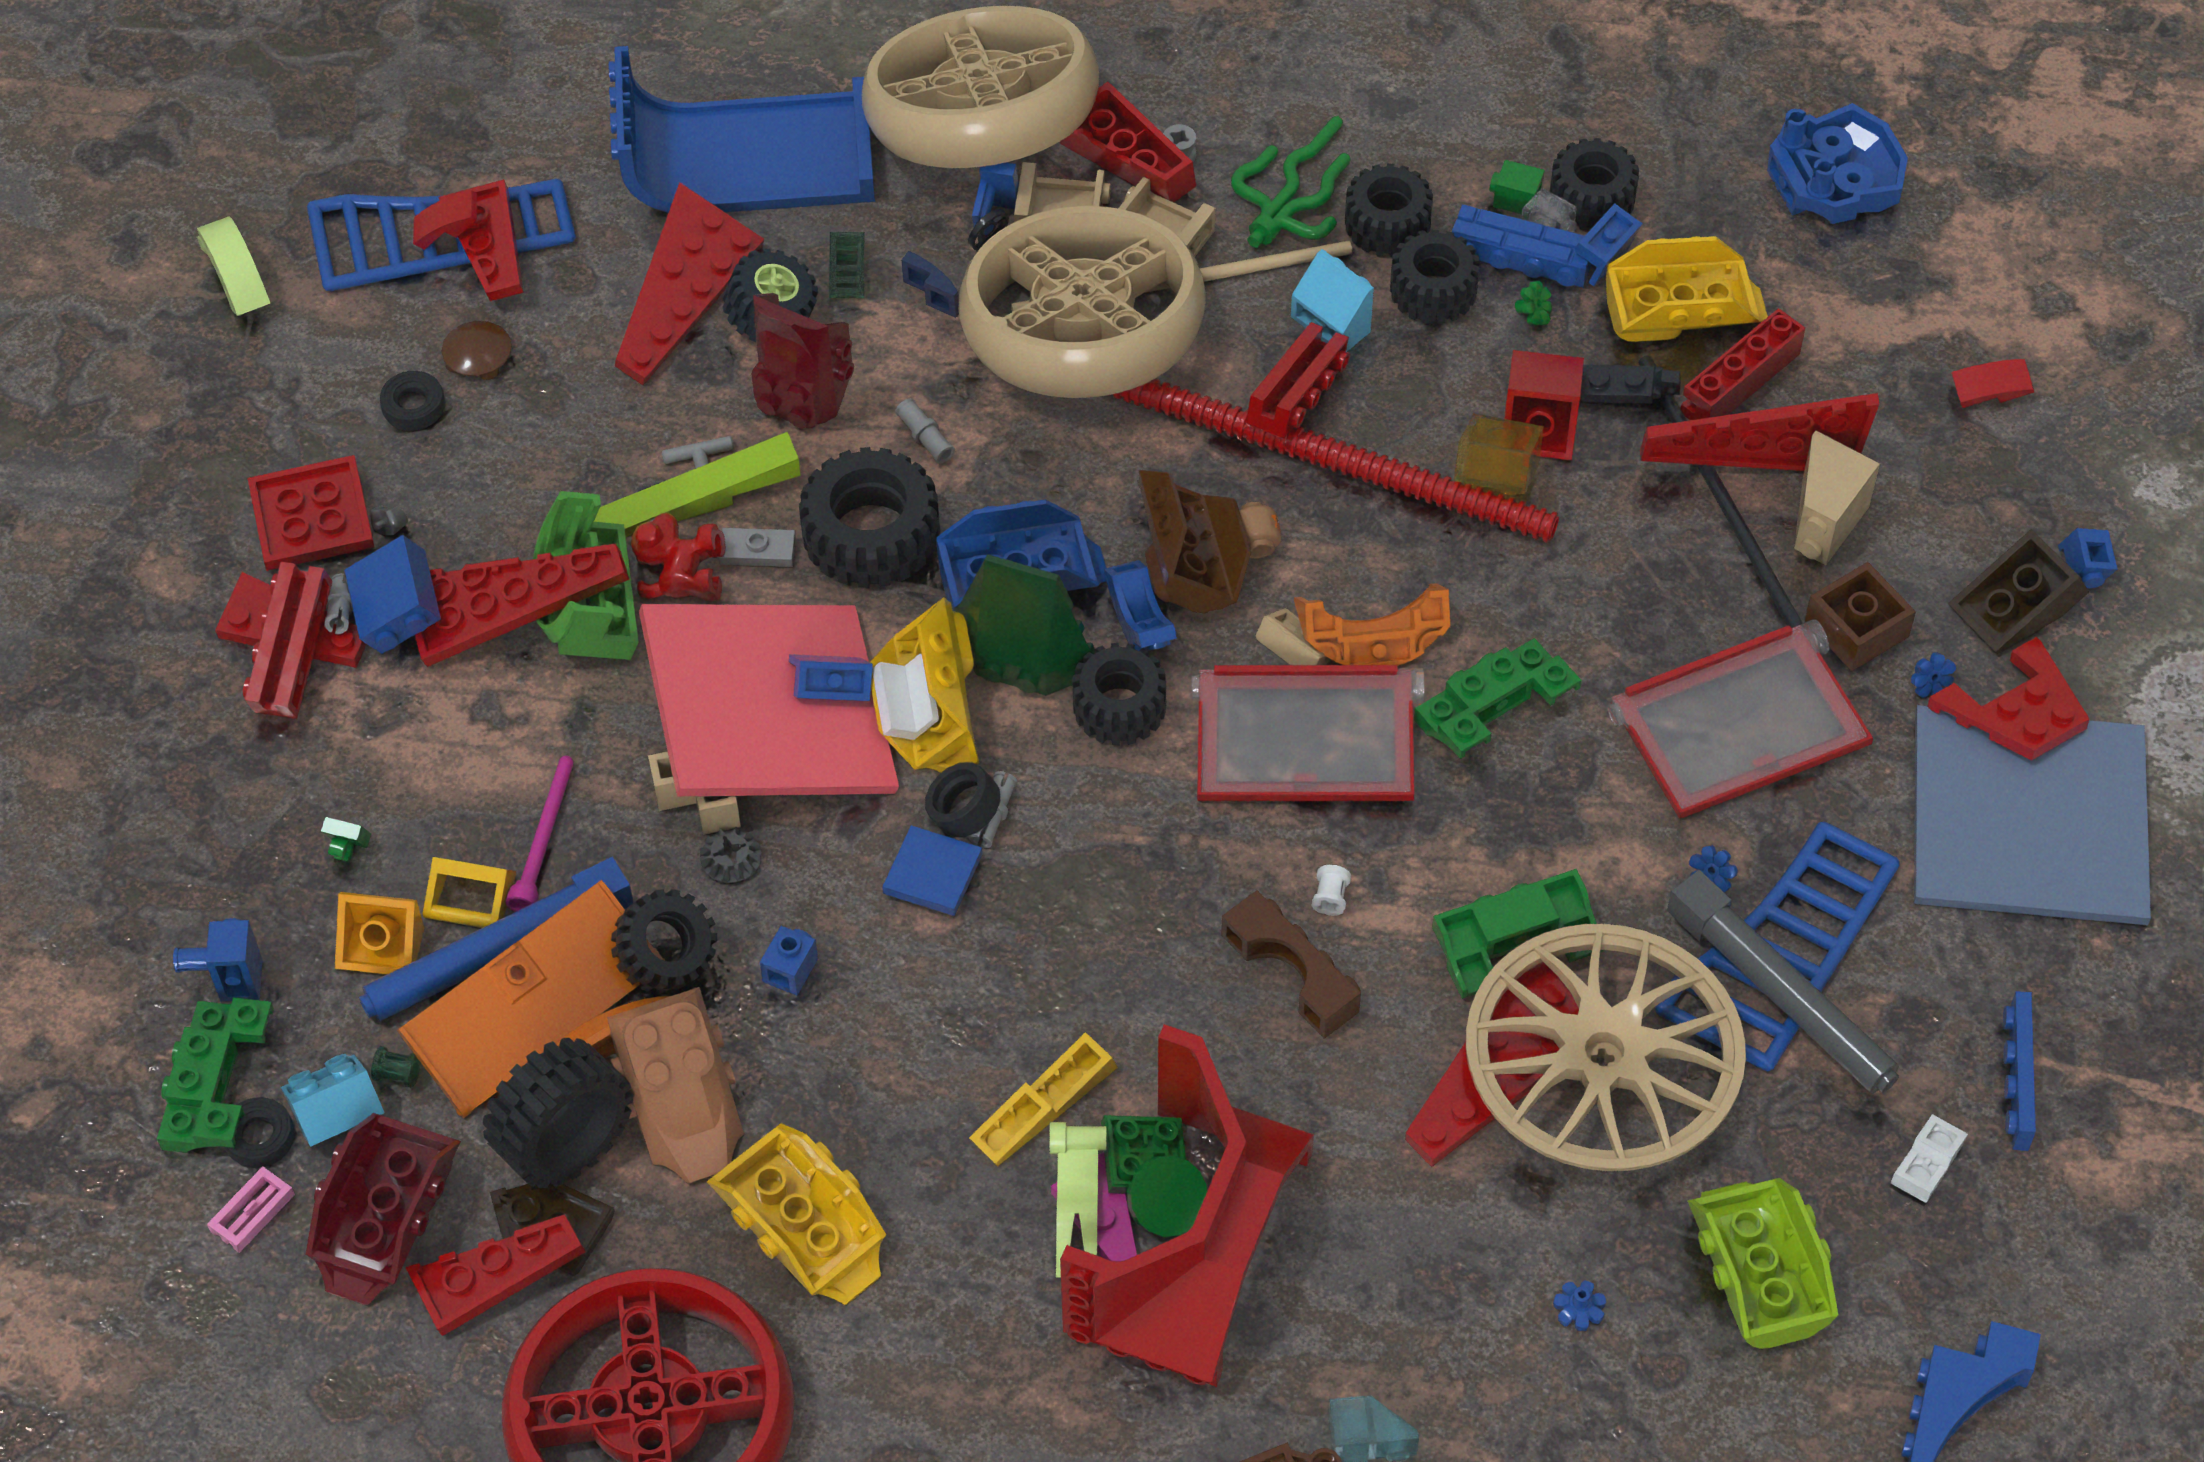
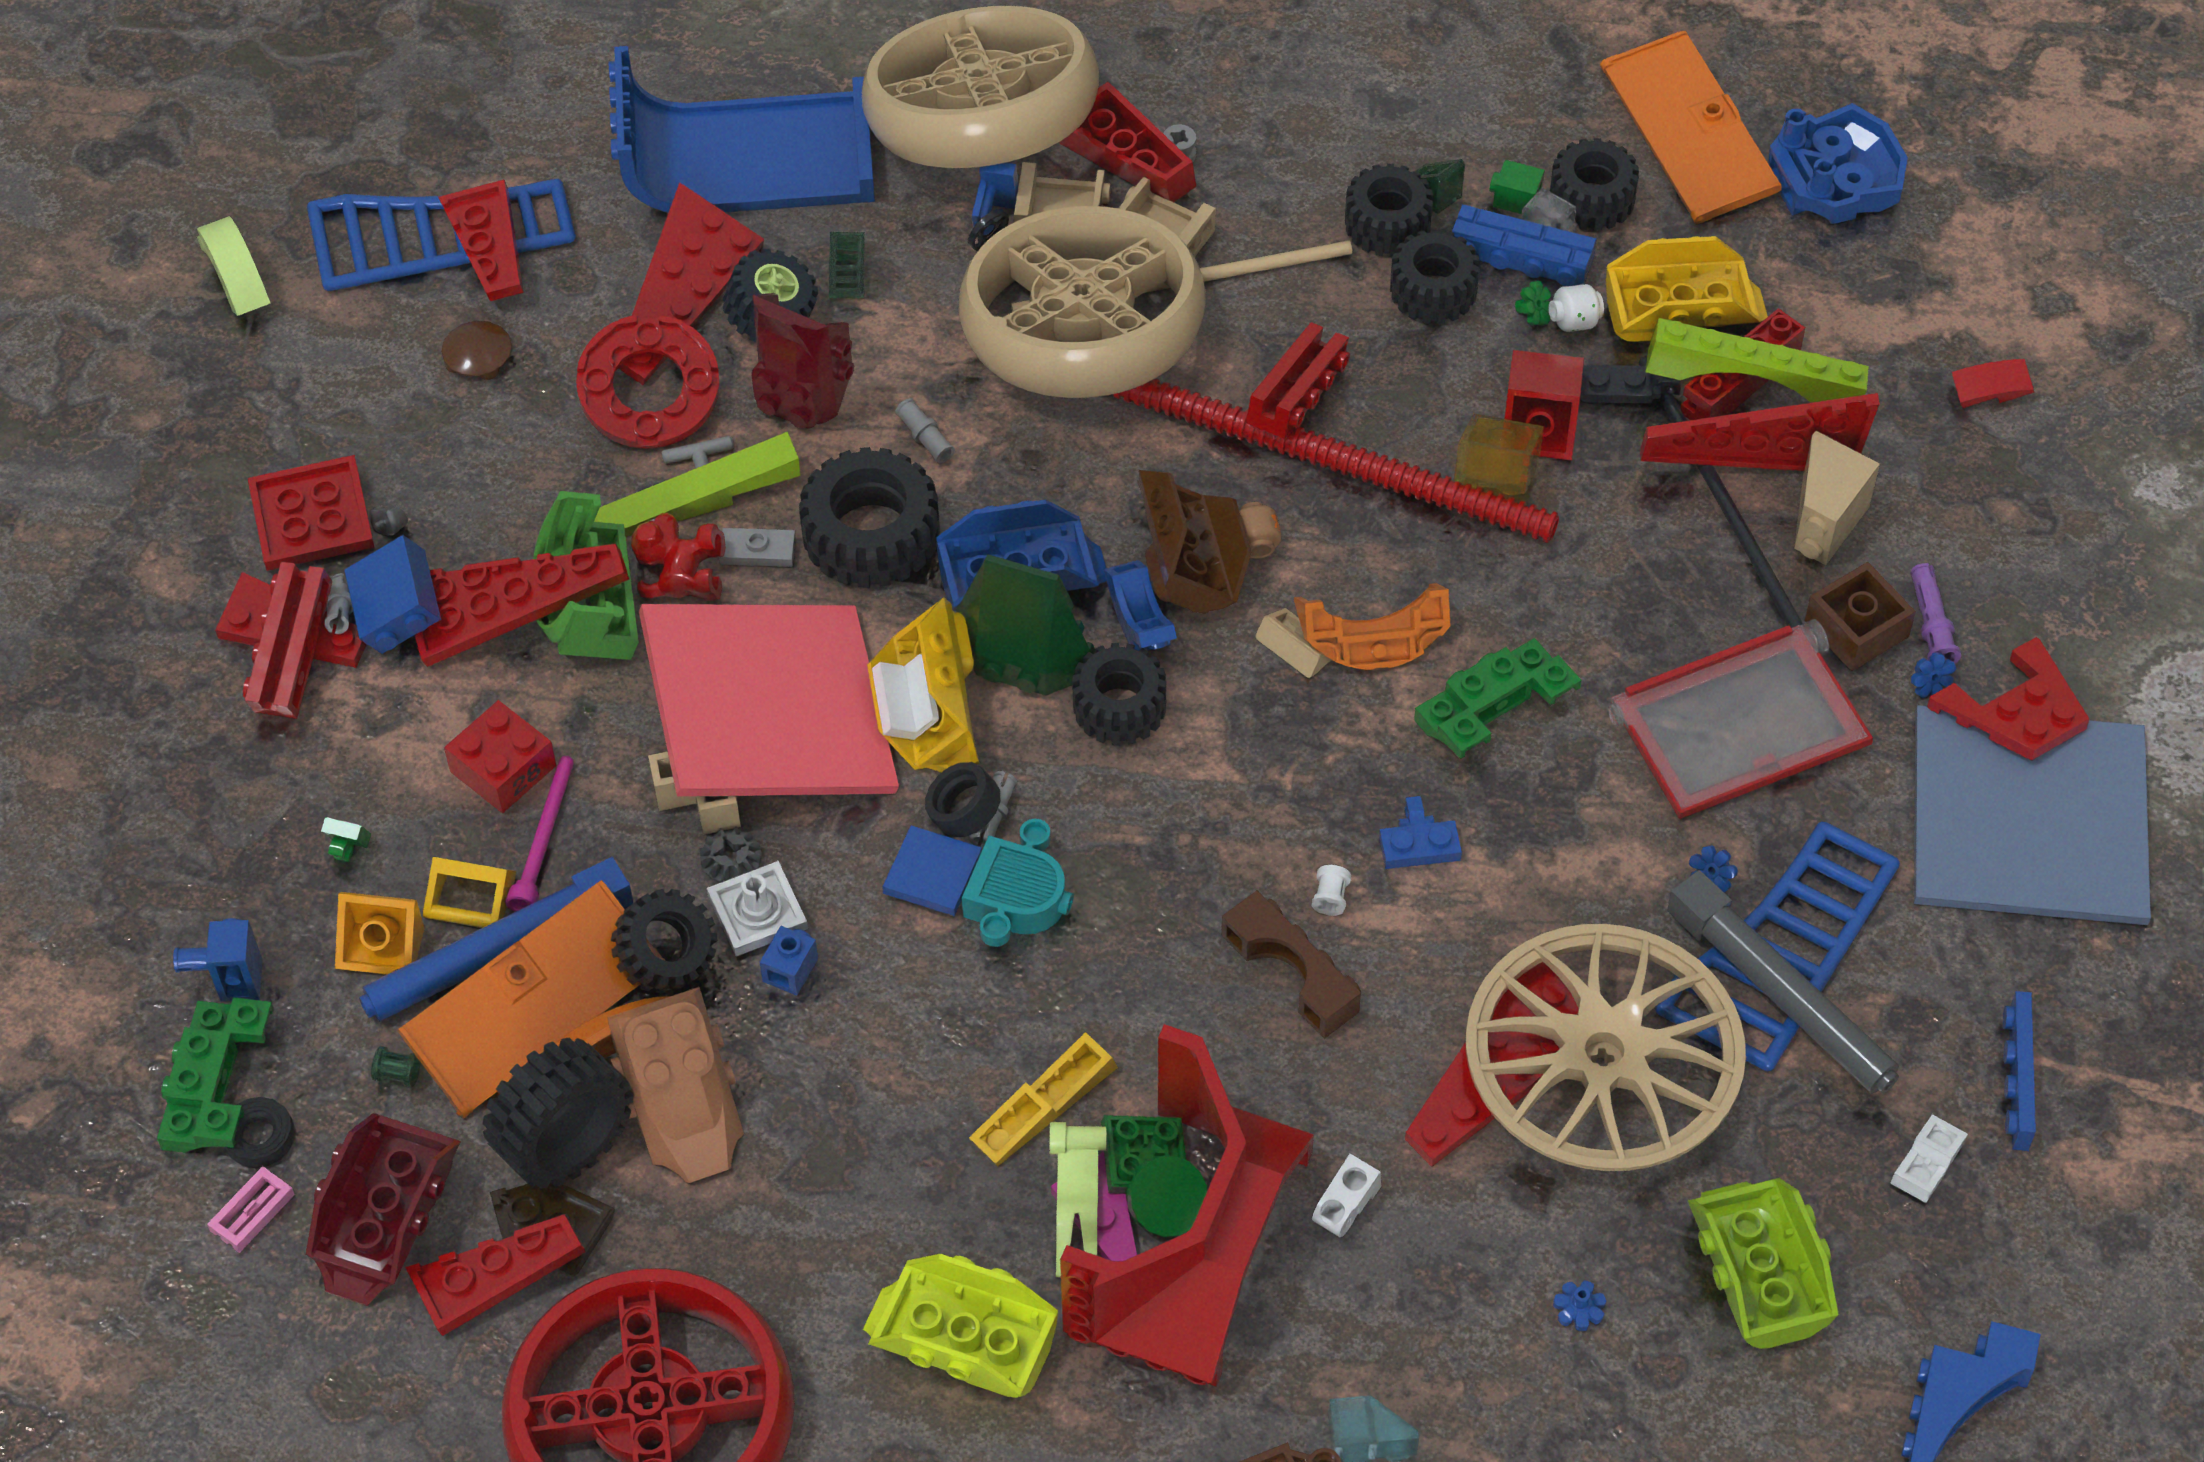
(331, 1098): medium azure slope -> none
(412, 418): black tyre -> none
(447, 216): red slope -> none
(500, 756): none -> red brick
(642, 335): none -> red plate
(756, 907): none -> white plate
(804, 1213): yellow slope -> none
(832, 677): blue panel -> none
(938, 289): dark blue slope -> none
(967, 1322): none -> neon yellow slope
(1016, 886): none -> teal piece
(1279, 212): green plant -> none
(1306, 732): clear door -> none
(1333, 299): medium azure slope -> none
(1347, 1195): none -> white leg
(1419, 839): none -> blue hinge
(1445, 180): none -> clear green slope
(1505, 921): green bracket -> none
(1576, 307): none -> white head
(1608, 240): blue panel -> none
(1689, 351): none -> lime arch
(1691, 126): none -> orange door
(1936, 628): none -> medium lavender pin
(2019, 594): dark brown slope -> none
(2090, 555): blue brick -> none

